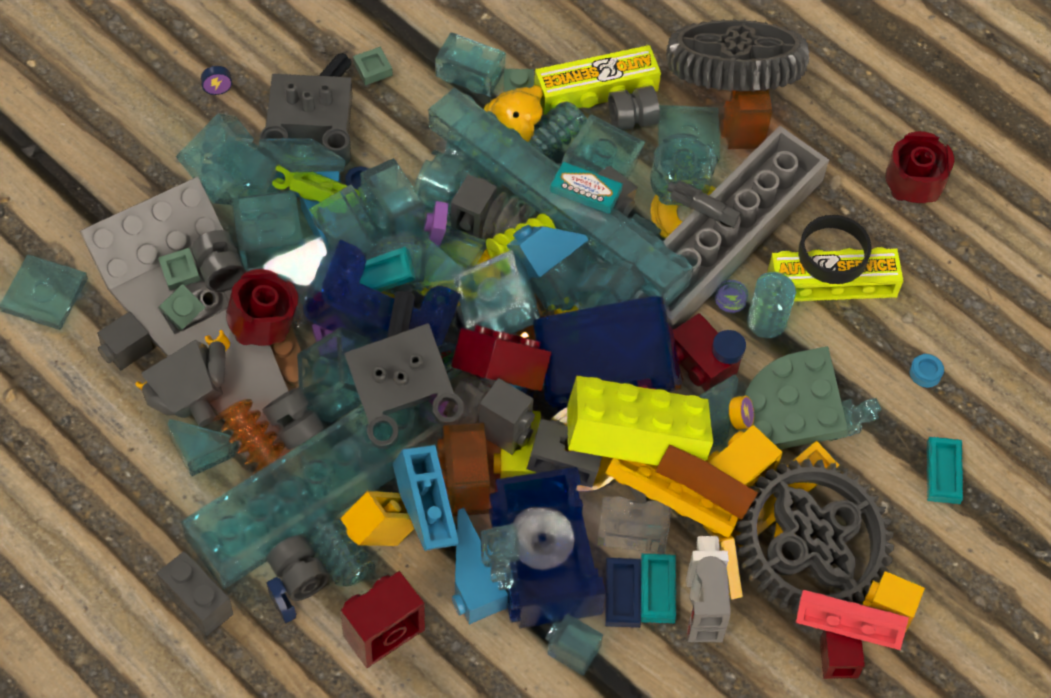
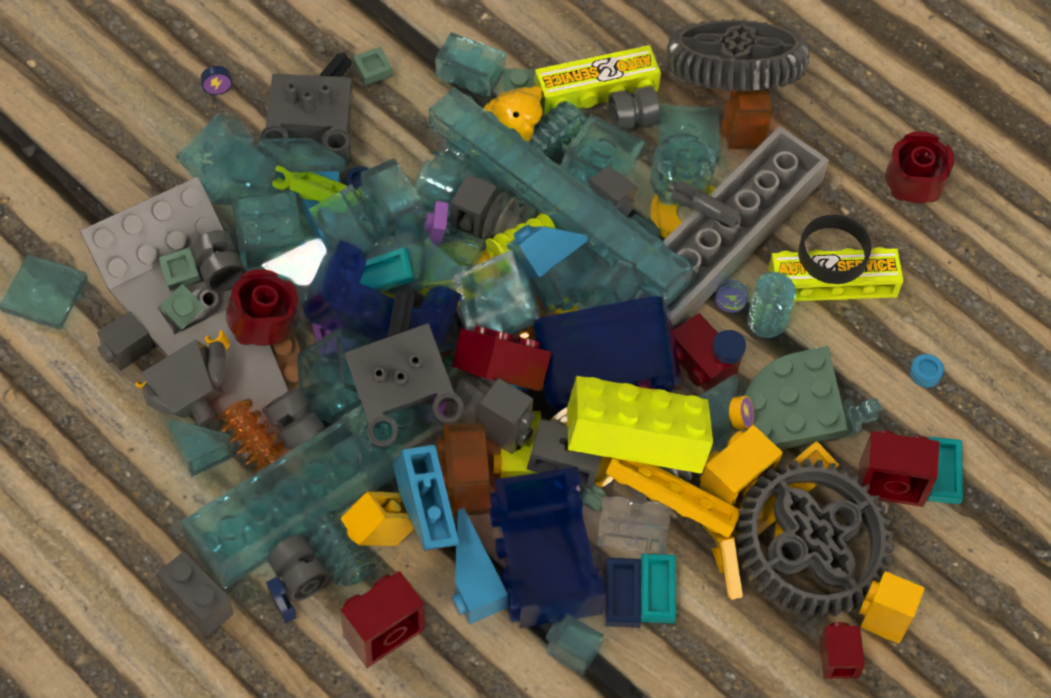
(498, 549): clear light blue plate -> none
(558, 532): clear piece -> none
(586, 187): tile -> none
(592, 497): none -> sand green plate
(706, 481): dark orange sticker -> none
(708, 591): light grey hips -> none
(852, 619): coral plate -> none
(899, 467): none -> dark red brick

